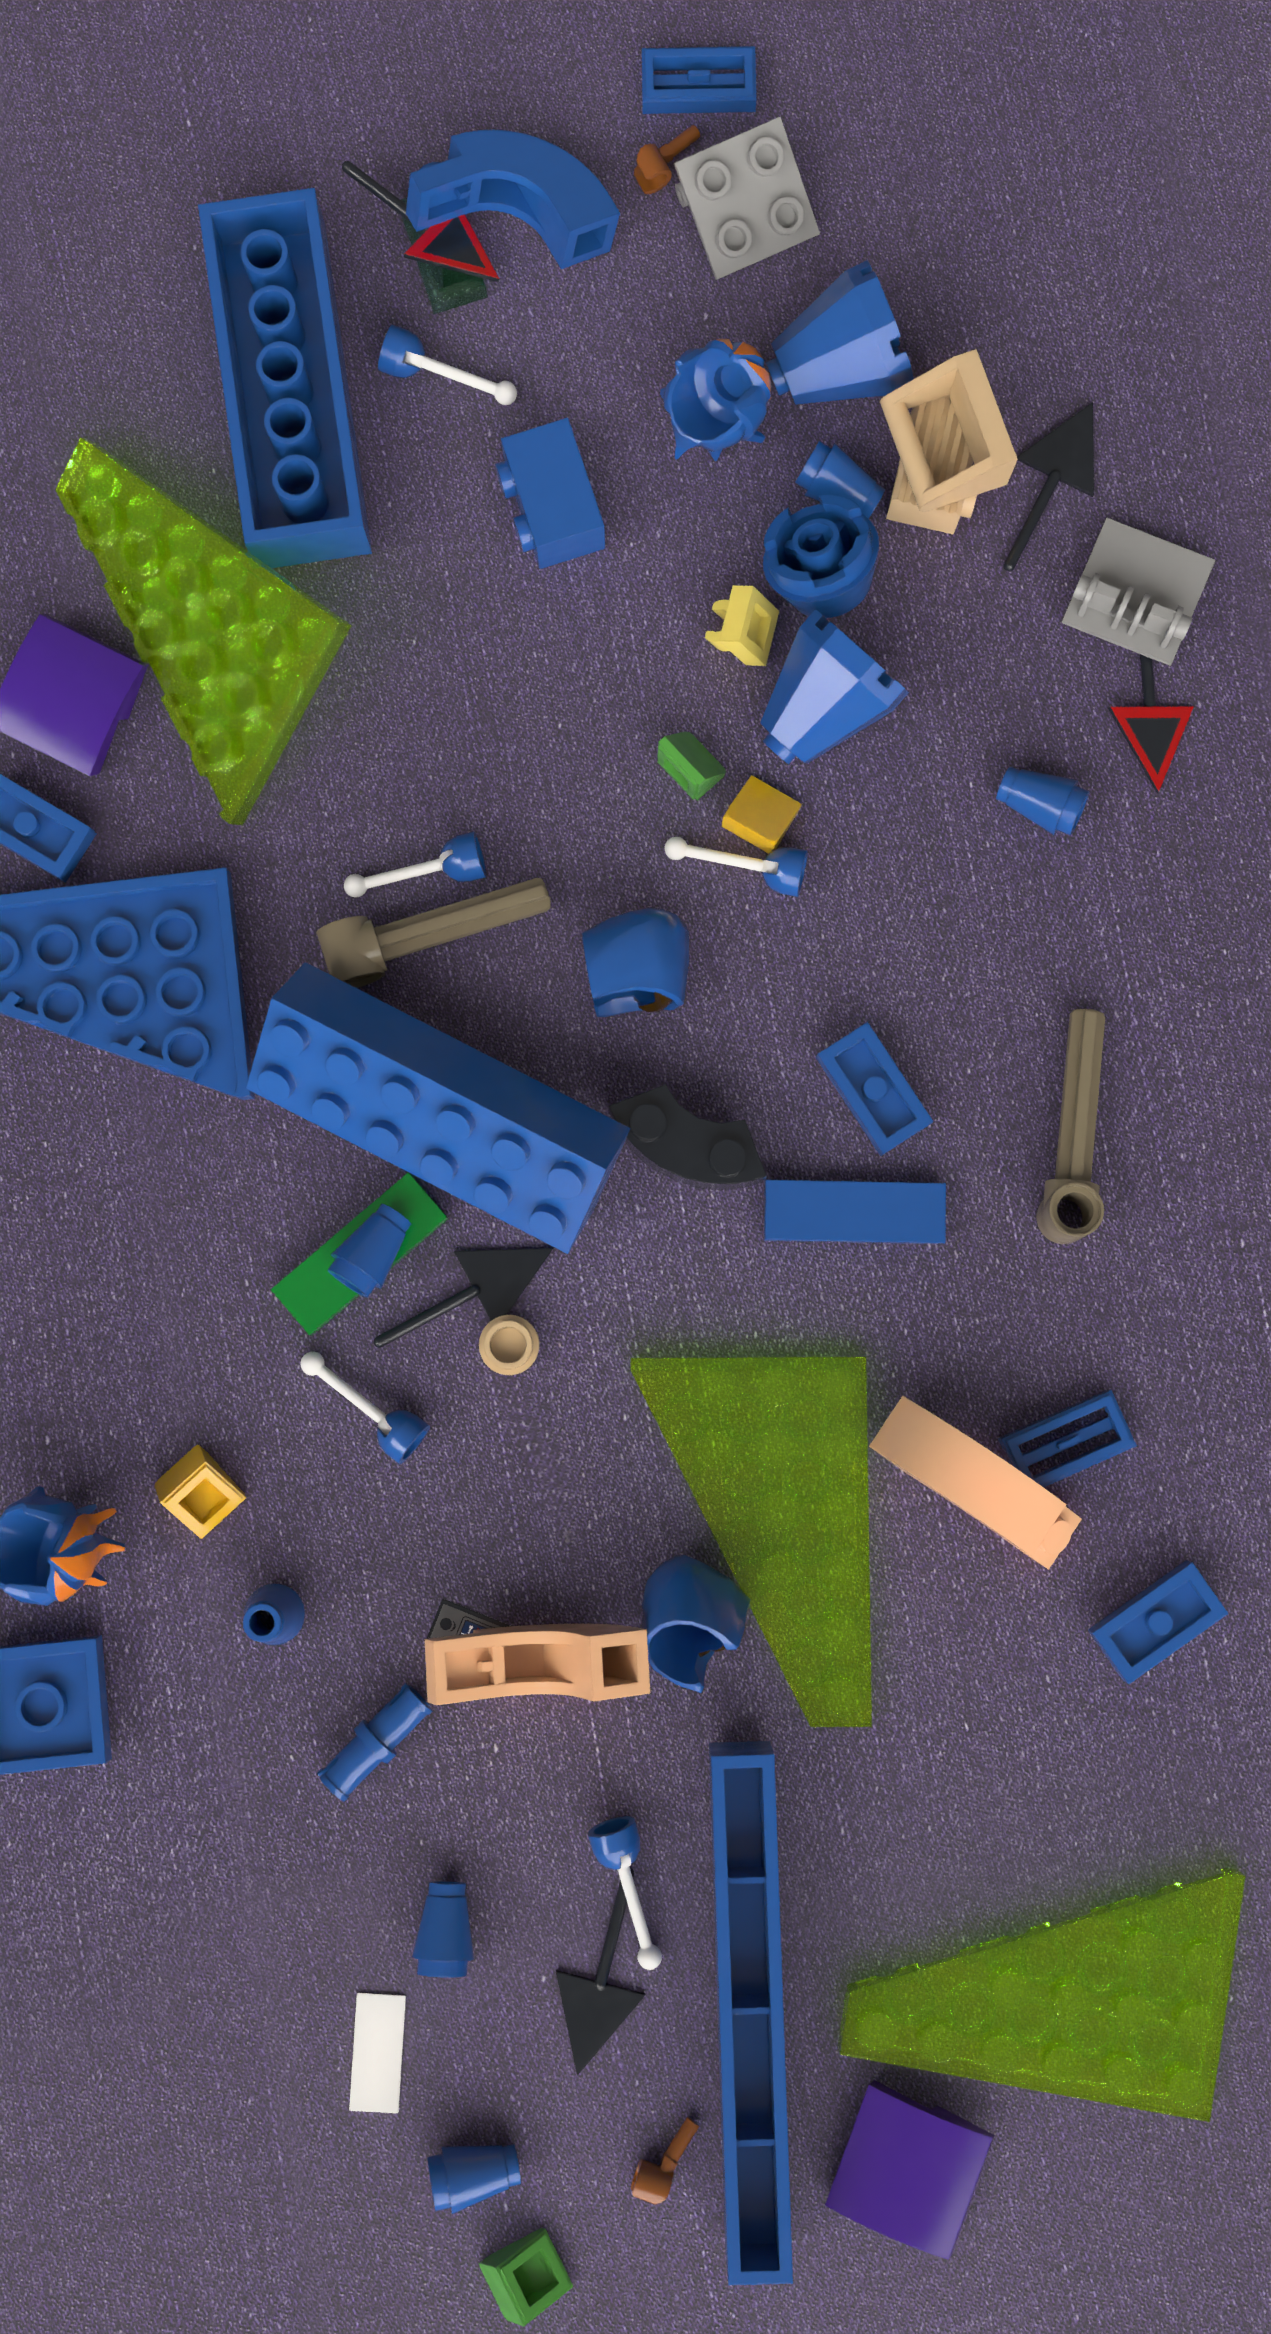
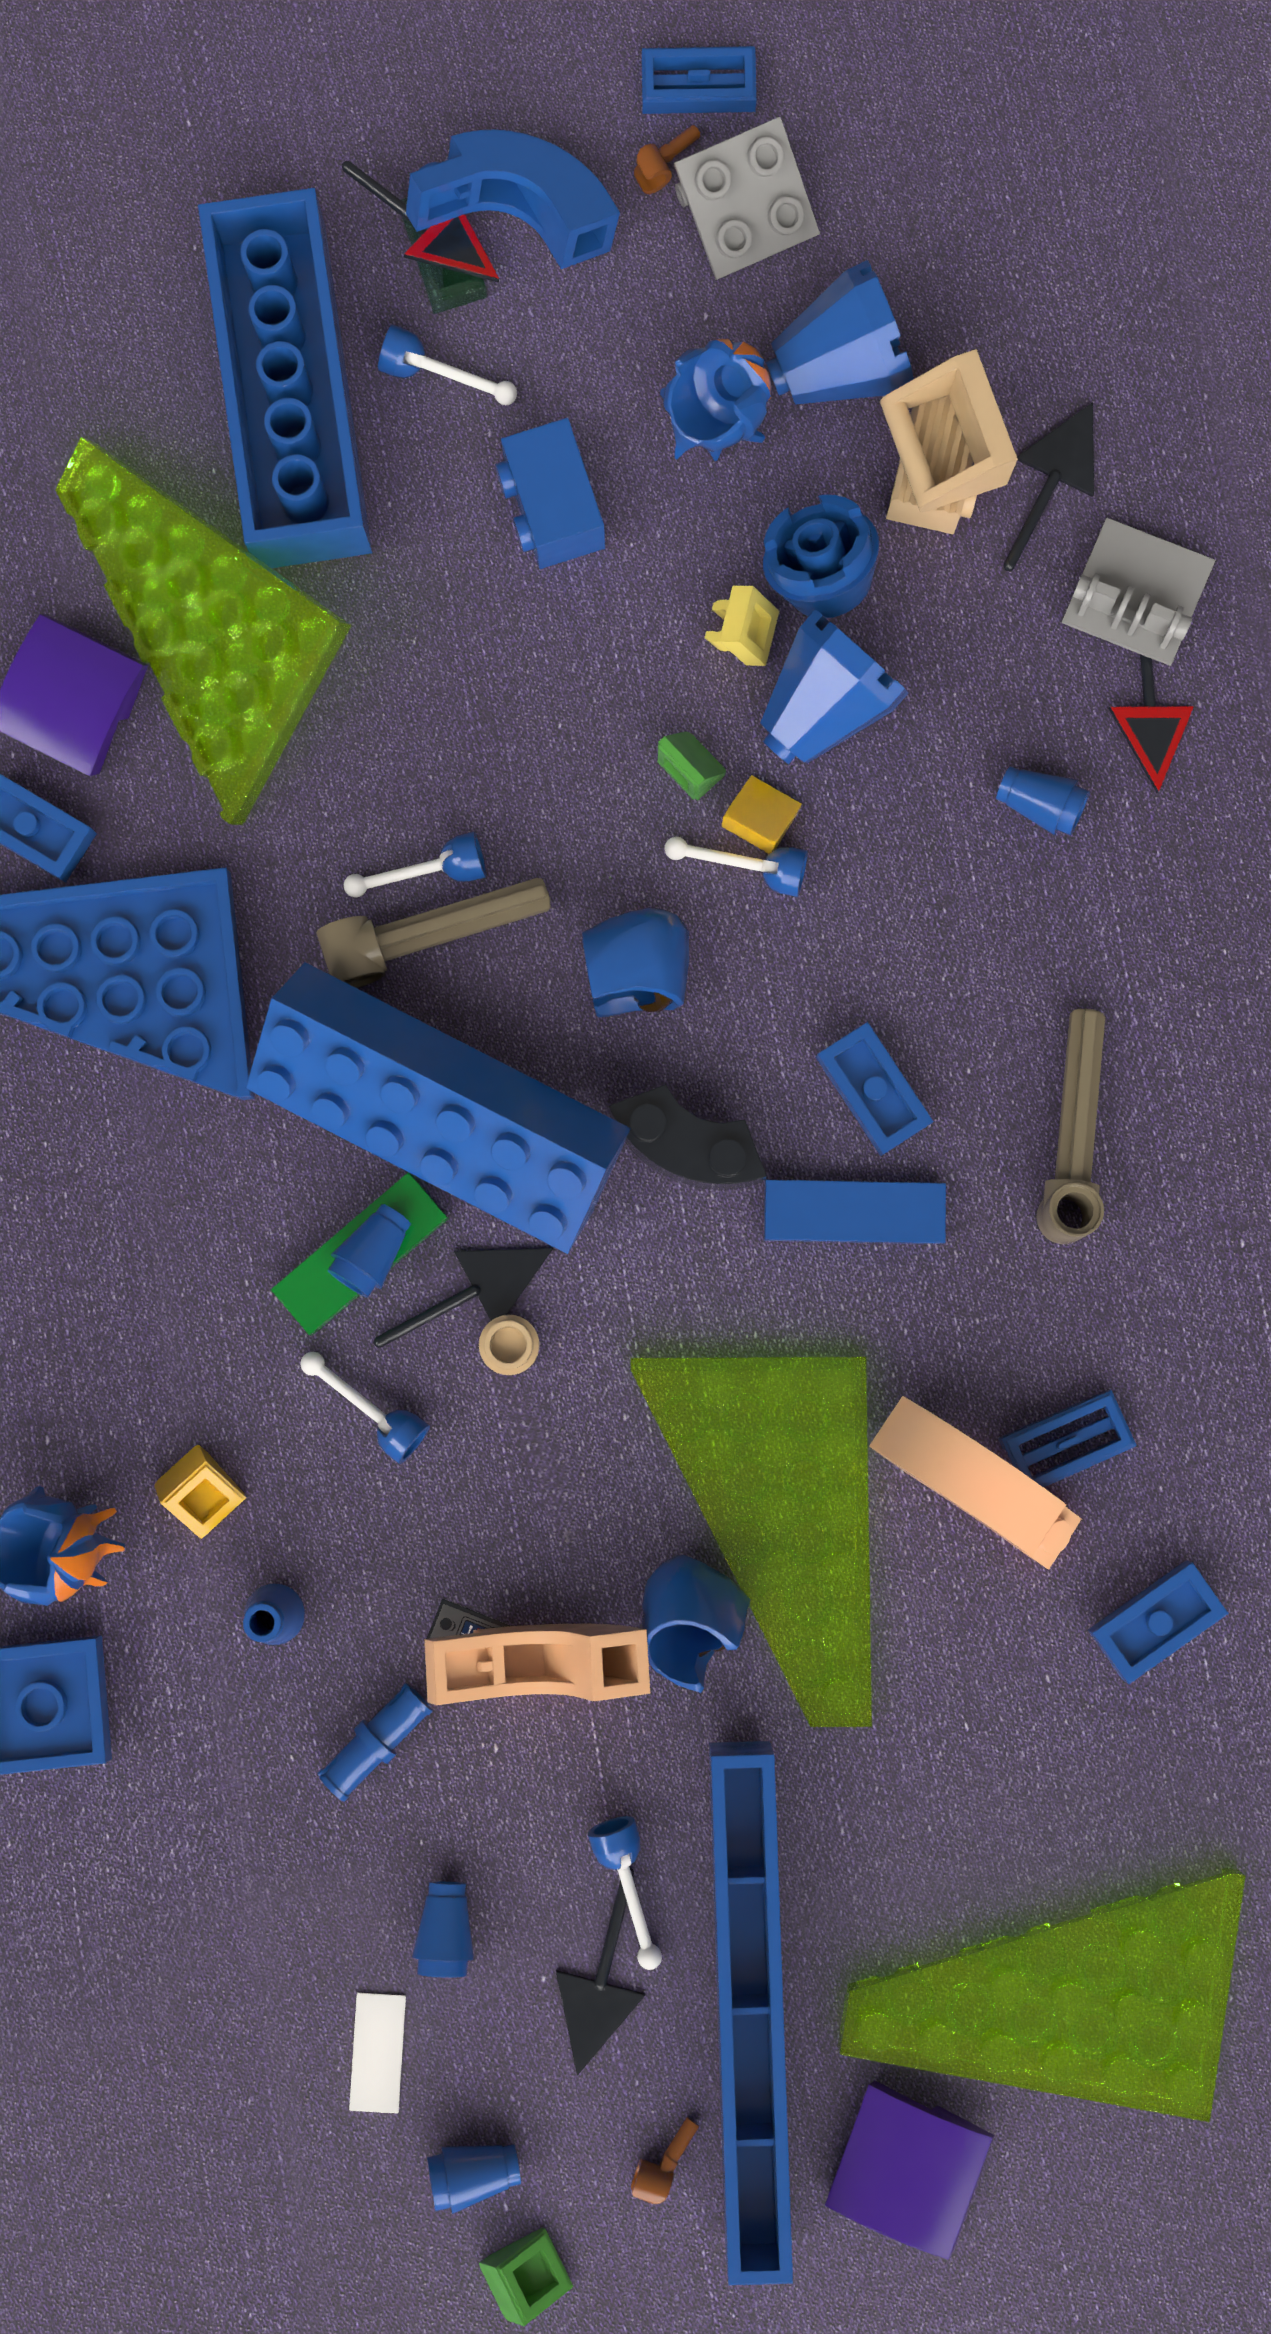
(835, 473): blue cone -> none

